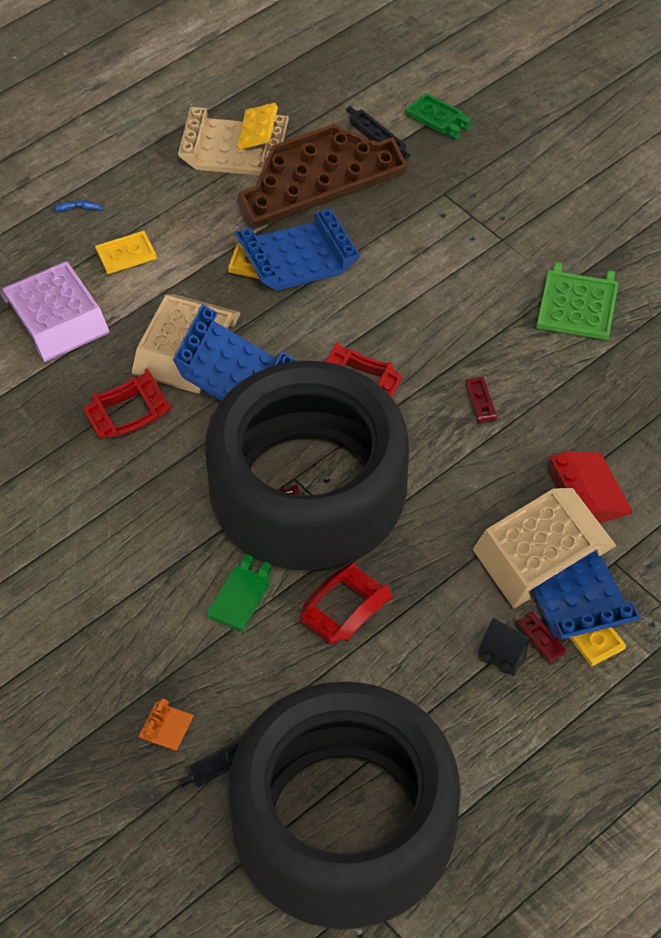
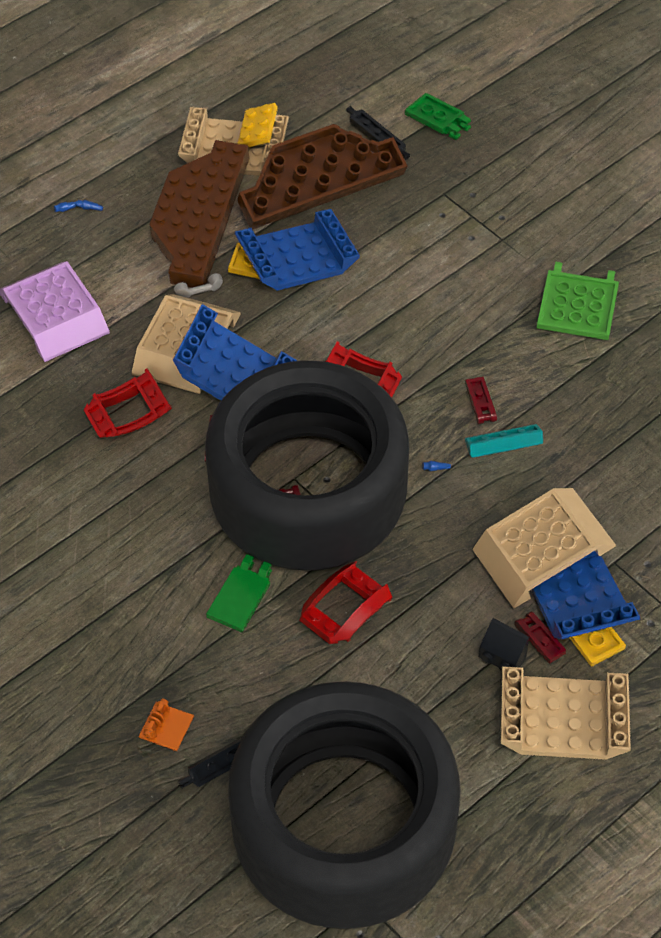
(125, 252): yellow plate -> none
(197, 210): none -> reddish brown brick
(215, 282): none -> light grey bar
(434, 466): none -> blue piece
(504, 440): none -> teal slope
(565, 715): none -> tan slope
(591, 481): red slope -> none

